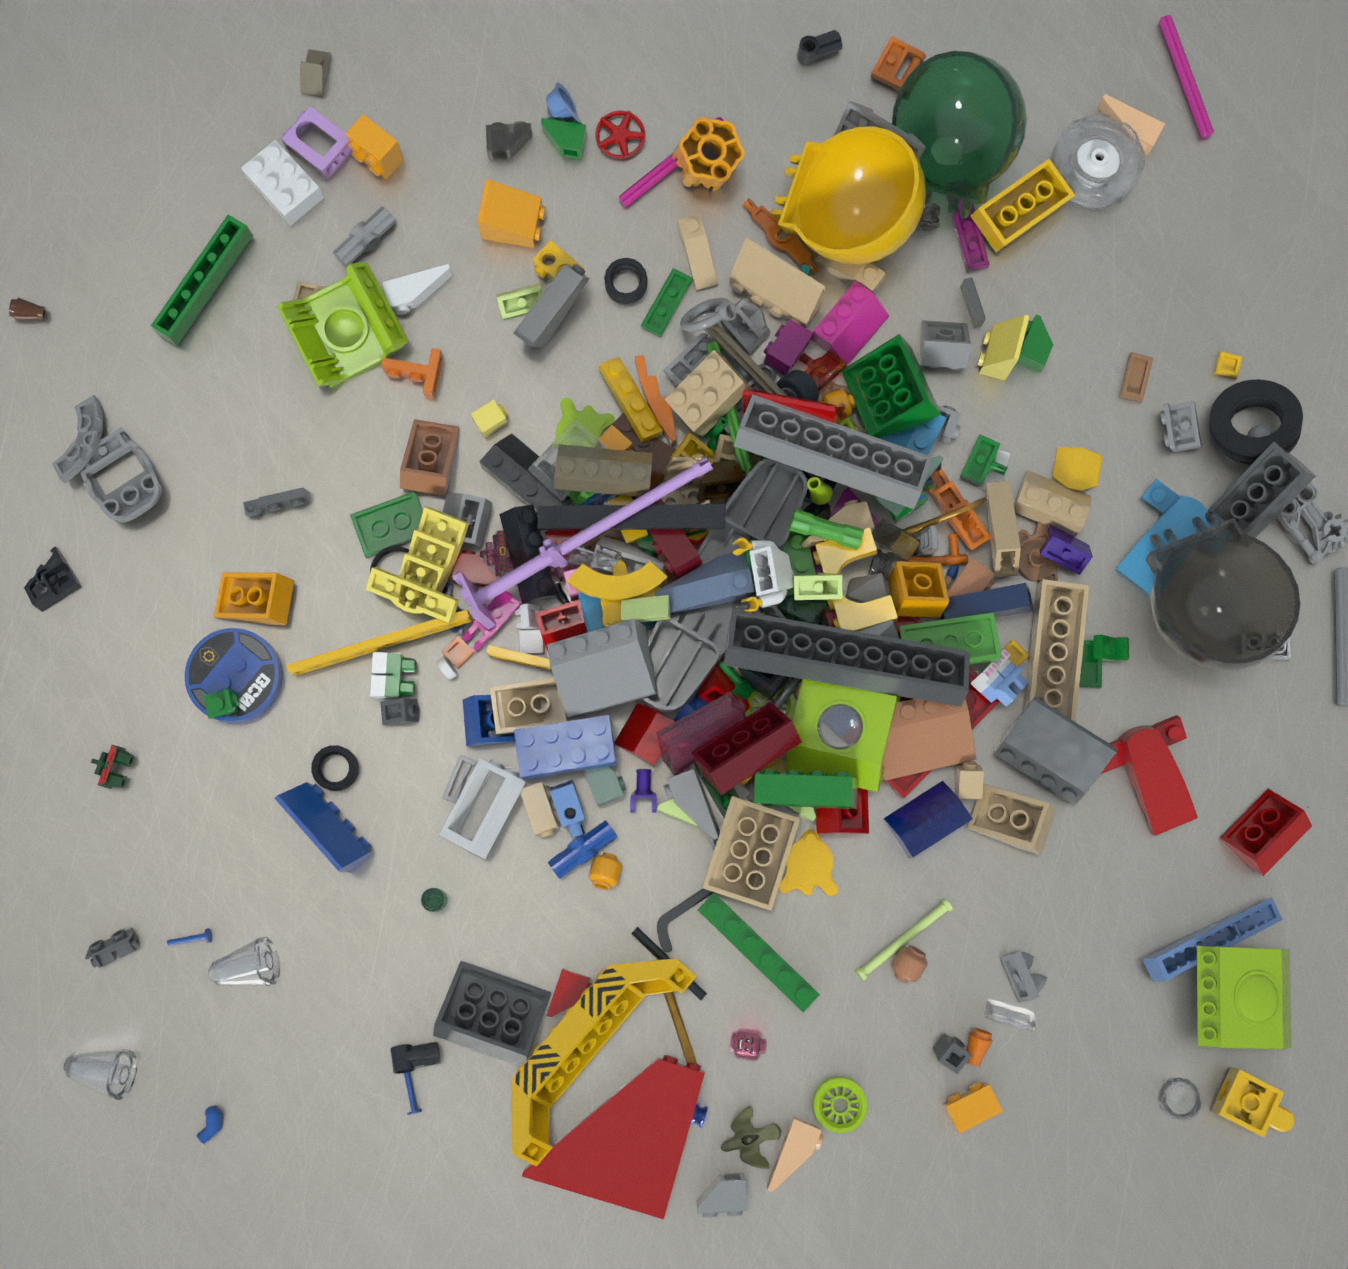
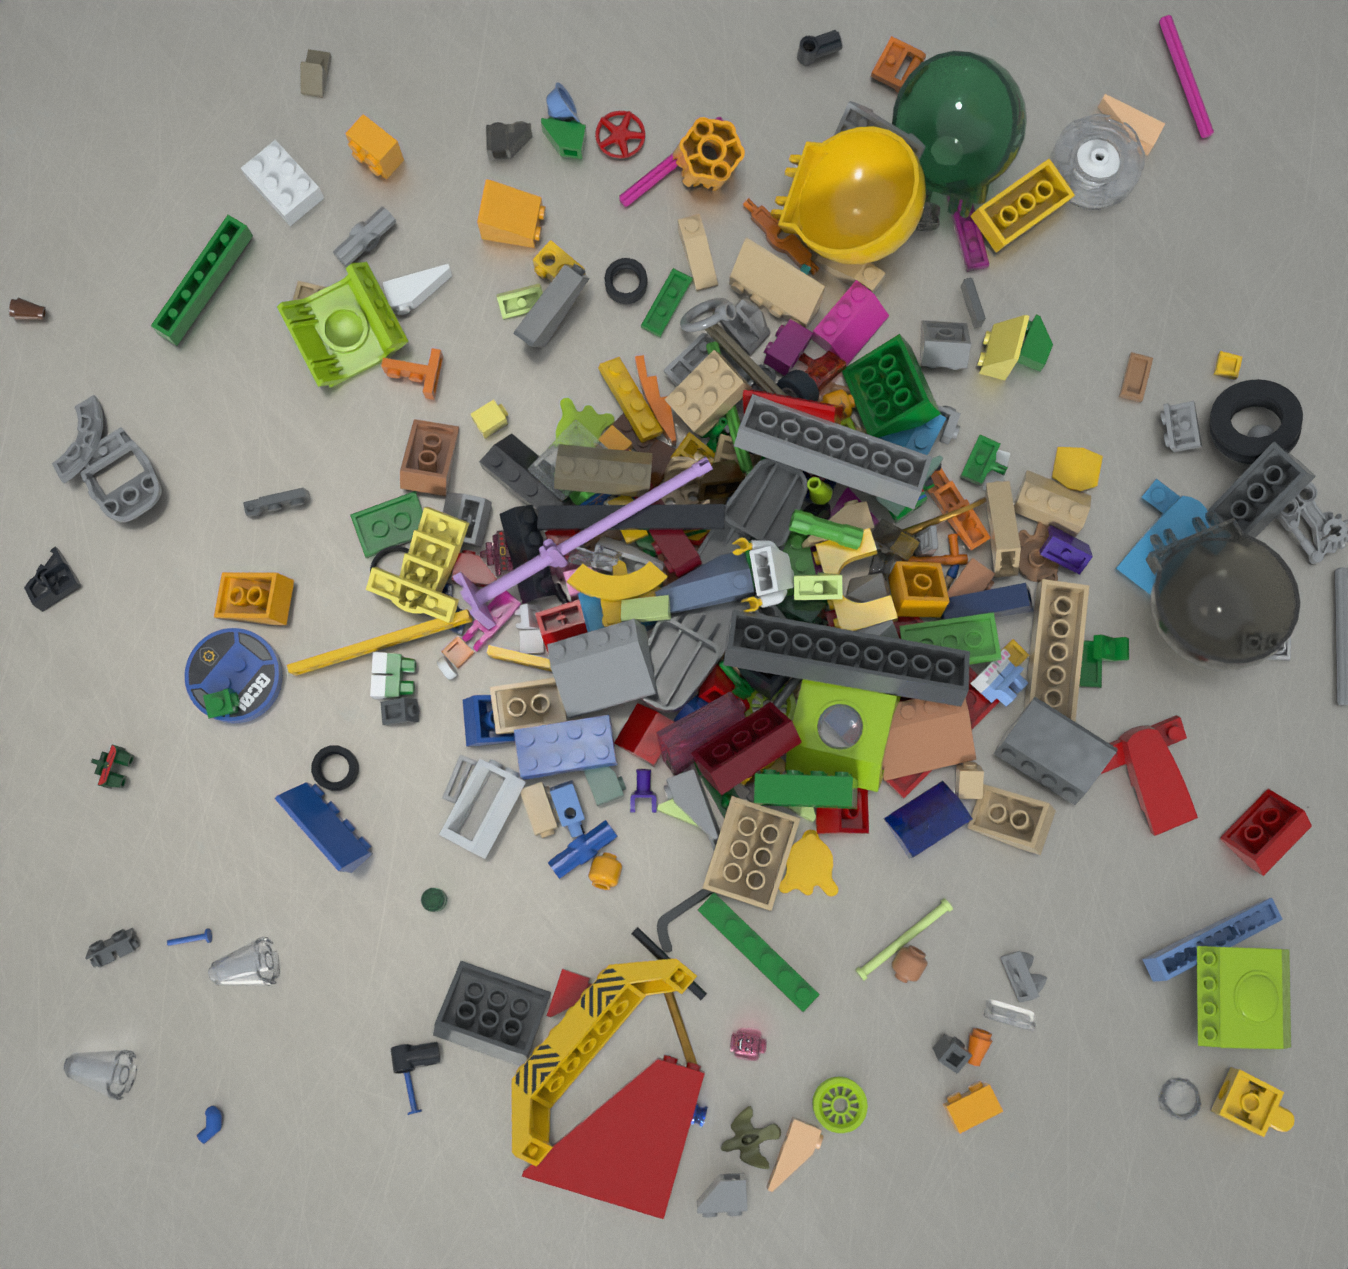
(333, 158): lavender panel -> none

